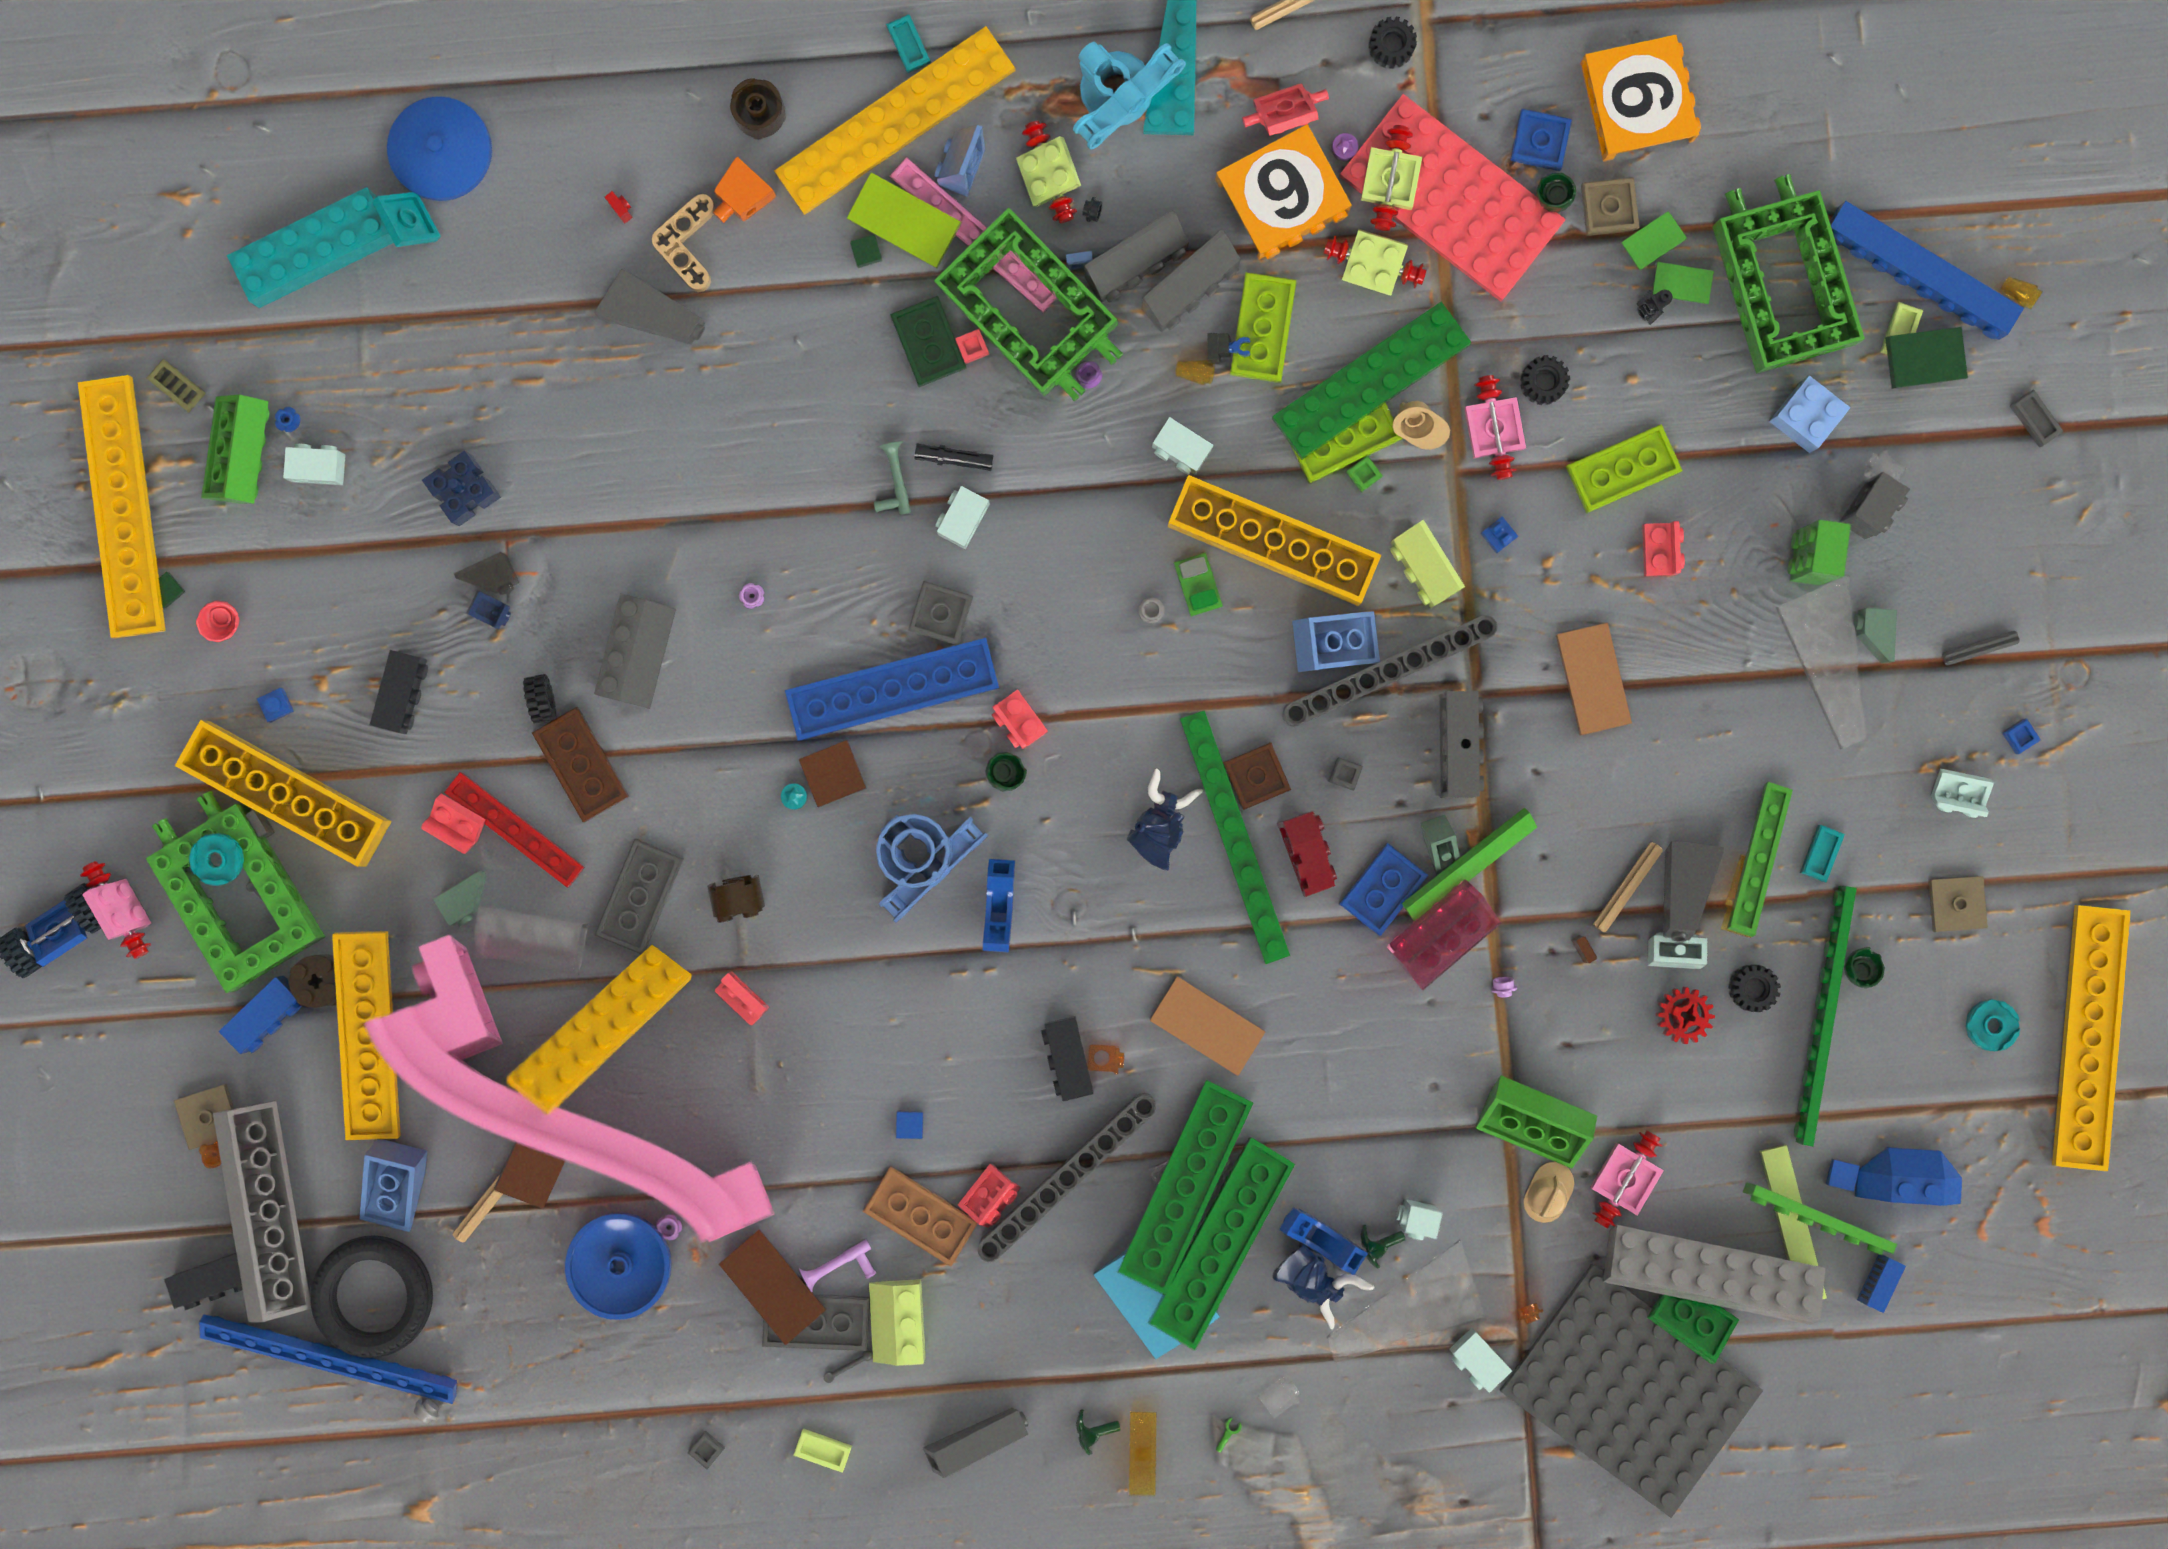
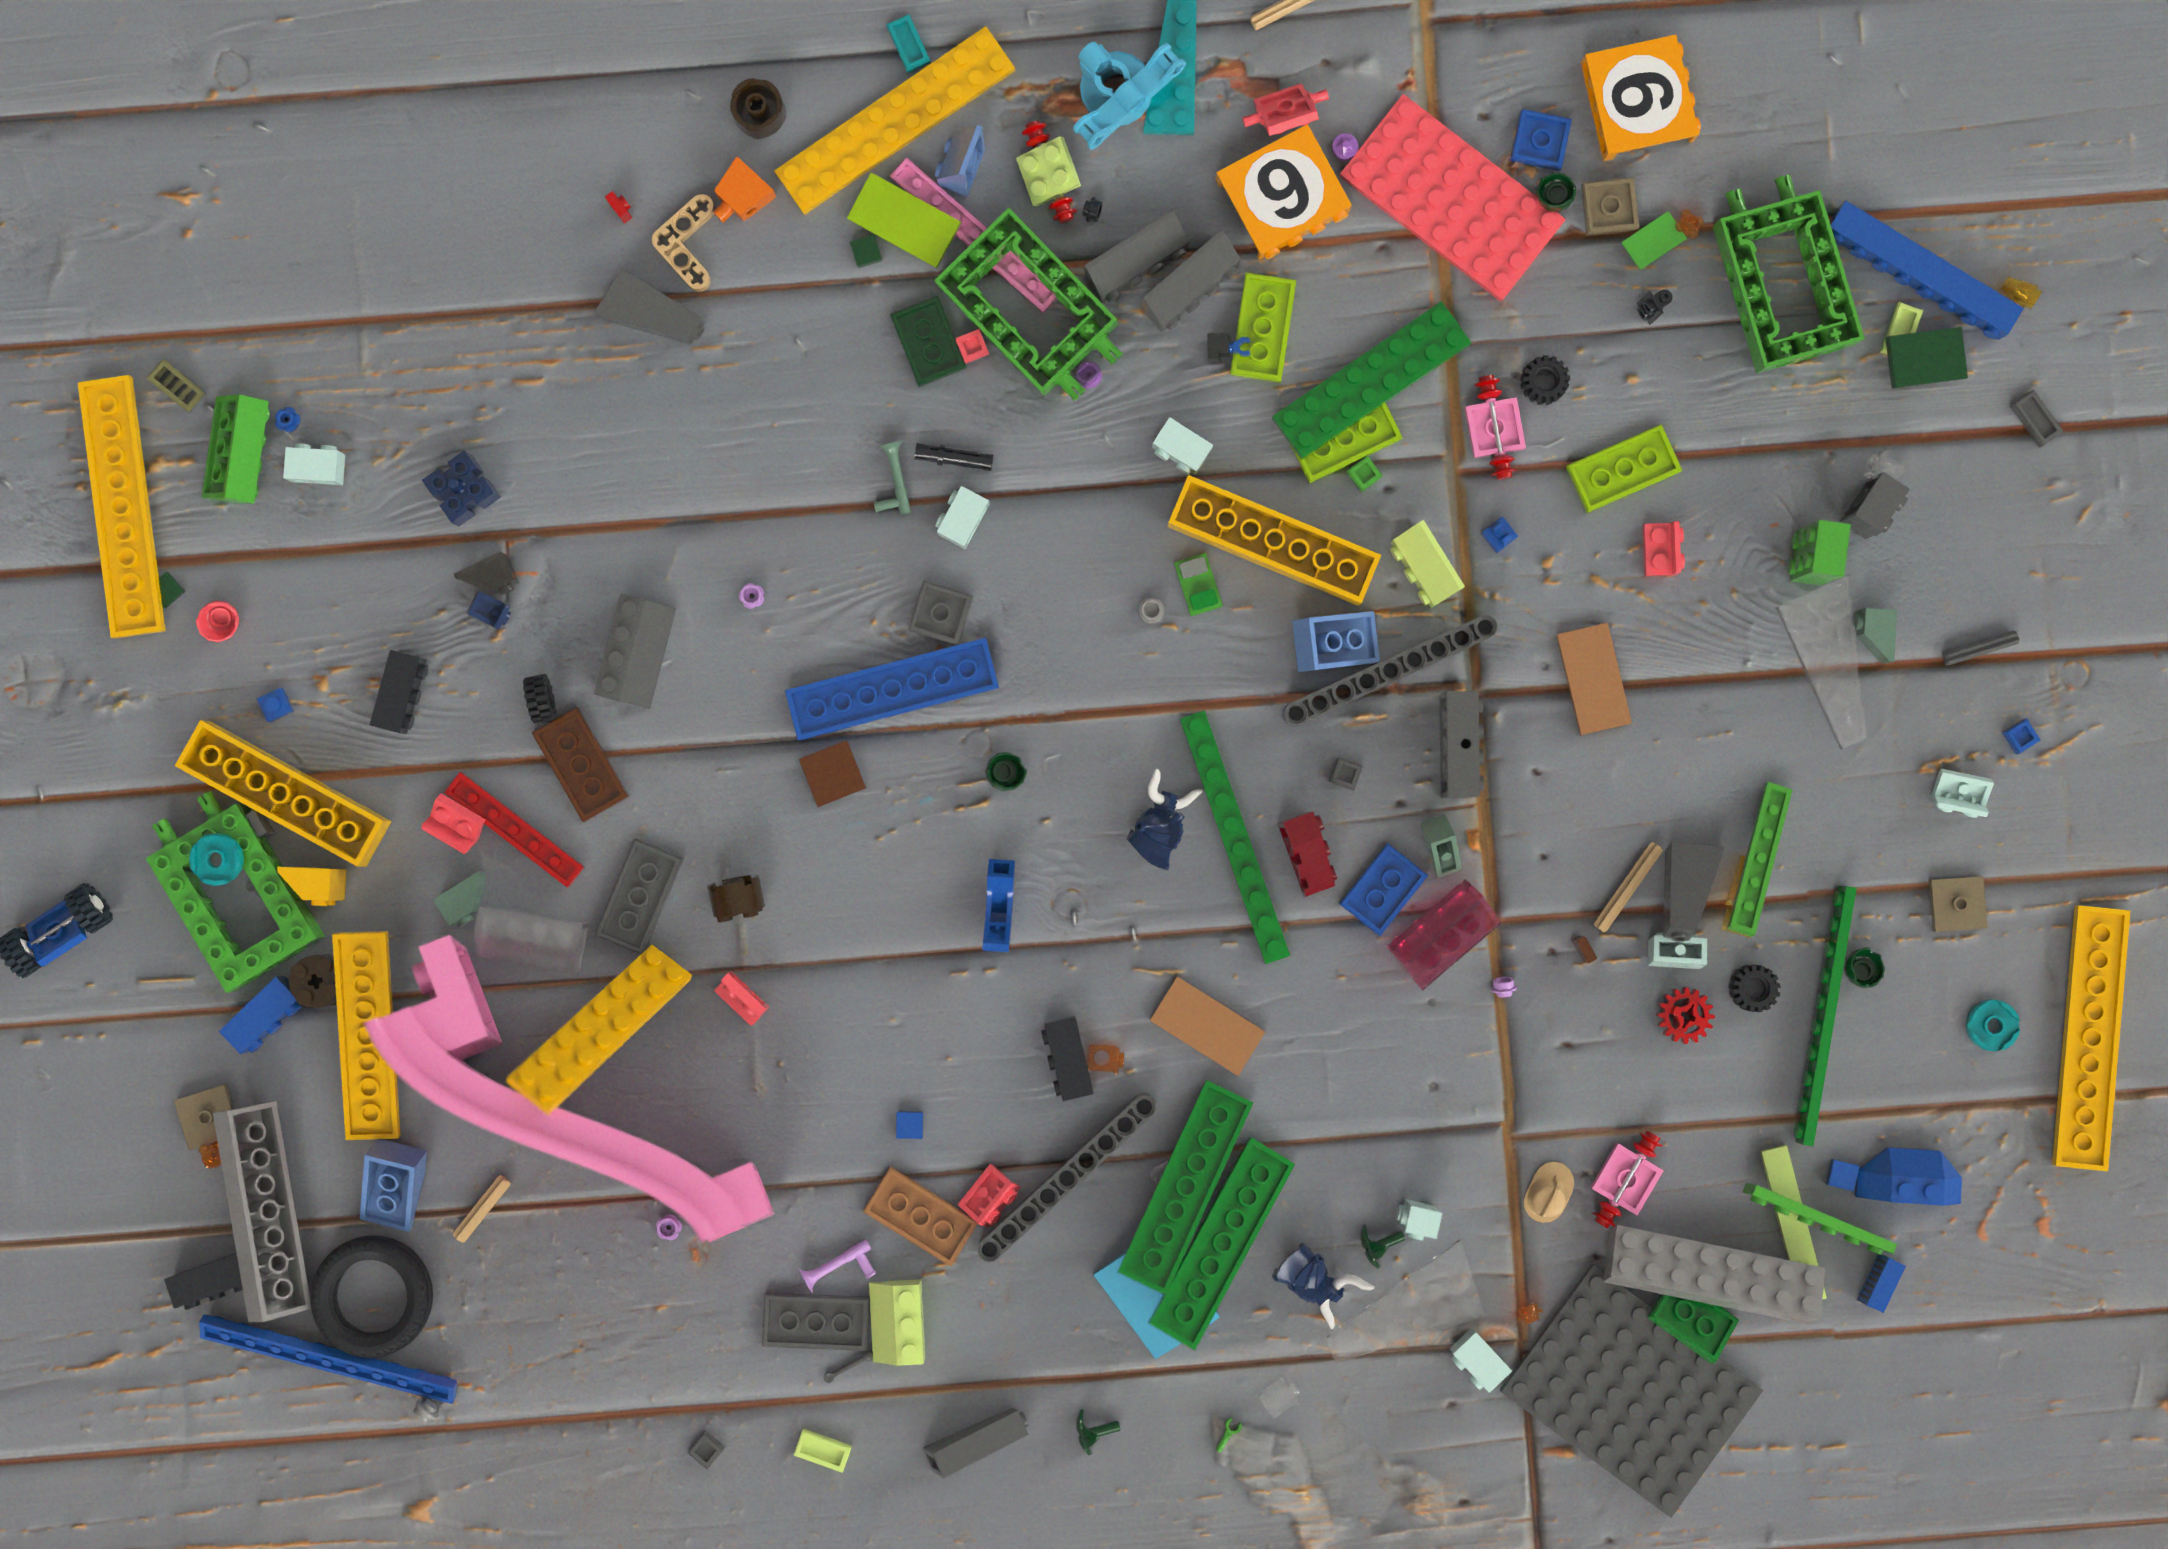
(116, 909): bright pink plate -> none
(310, 248): teal brick -> none
(319, 885): none -> yellow slope
(406, 219): teal plate -> none
(439, 148): blue dish -> none
(529, 1175): reddish brown tile -> none
(618, 1266): blue dish -> none
(772, 1287): reddish brown tile -> none
(794, 796): teal tile -> none
(915, 881): medium blue piece -> none
(1019, 719): coral bracket -> none
(1078, 260): medium blue tile -> none
(1142, 1454): clear yellow slope -> none
(1196, 371): clear yellow cone -> none
(1257, 776): reddish brown tile -> none
(1323, 1240): blue arch -> none
(1374, 262): yellowish green plate -> none
(1391, 178): yellowish green plate -> none
(1392, 27): black tyre -> none
(1420, 425): tan piece -> none
(1471, 863): bright green tile -> none
(1537, 1122): bright green slope -> none
(1683, 225): none -> clear orange plate
(1684, 282): bright green piece -> none
(1809, 414): light blue brick -> none
(1822, 853): teal tile -> none

